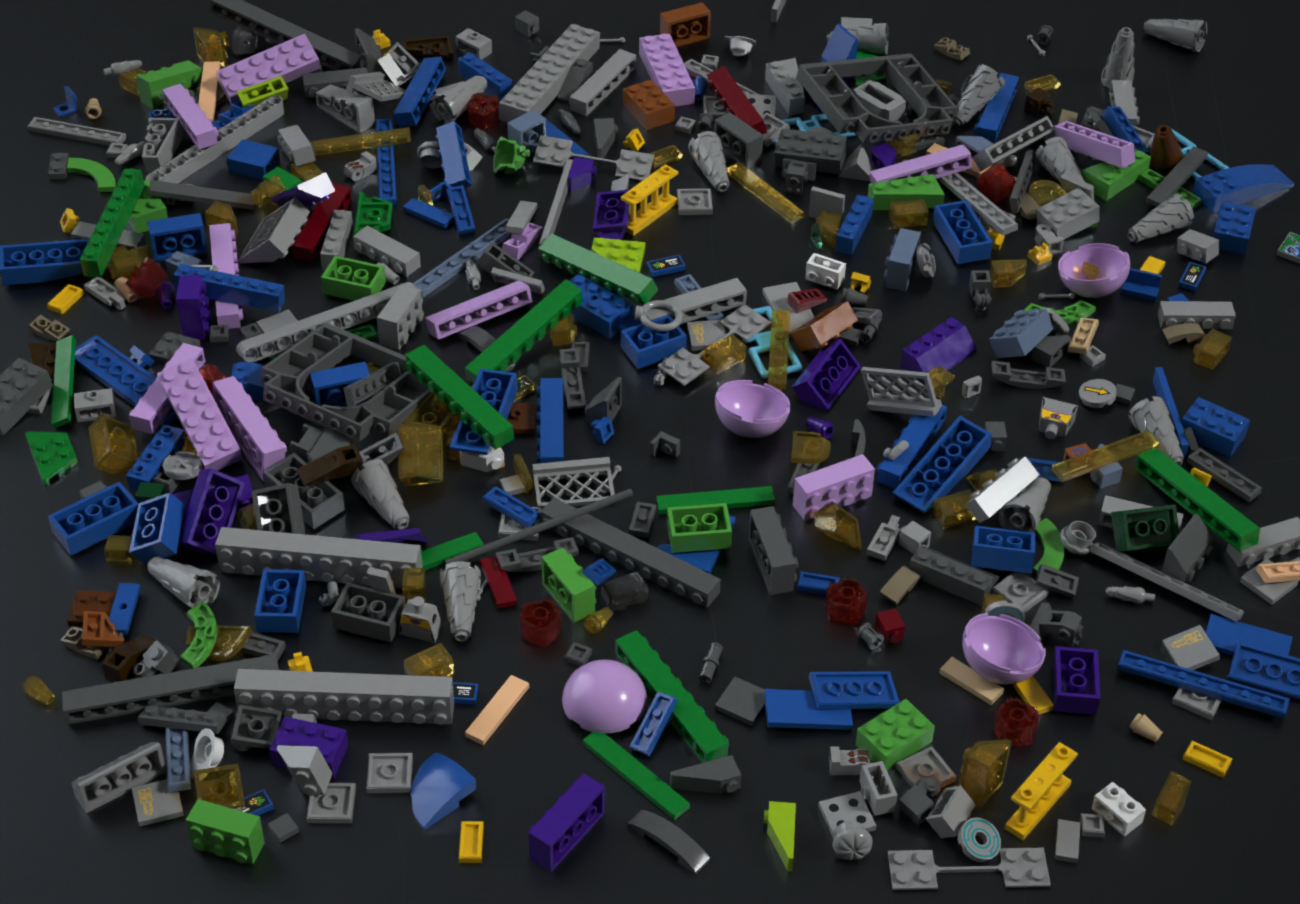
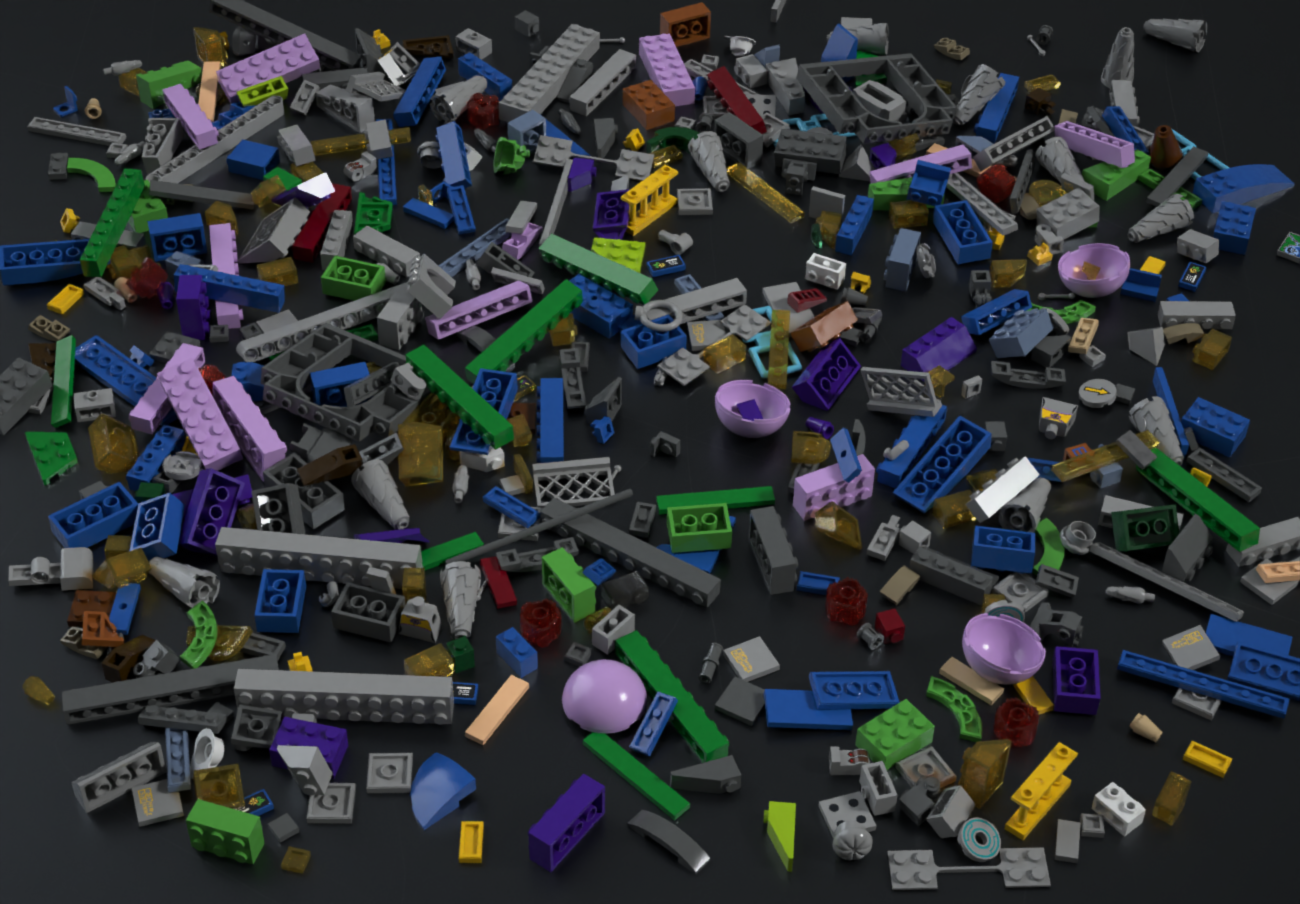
(73, 572): none -> light grey plate
(123, 569): none -> clear yellow slope
(278, 271): none -> clear yellow brick
(296, 860): none -> clear yellow tile
(304, 97): none -> light grey plate
(379, 139): none -> light grey brick
(408, 381): none -> light grey leg
(431, 285): none -> light grey arch
(460, 483): none -> light grey piece
(461, 653): none -> dark green brick
(516, 652): none -> blue brick
(521, 430): none -> clear yellow brick
(611, 627): none -> light grey brick
(671, 136): none -> dark green arch
(677, 242): none -> light grey pin
(749, 410): none -> dark purple tile
(751, 71): none -> light grey brick
(751, 659): none -> light grey tile
(768, 55): none -> sand blue slope
(846, 455): none -> blue tile
(928, 183): none -> blue panel
(960, 705): none -> bright green tile
(996, 311): none -> blue brick
(1136, 449): none -> flat silver tile
(1147, 343): none -> light grey slope

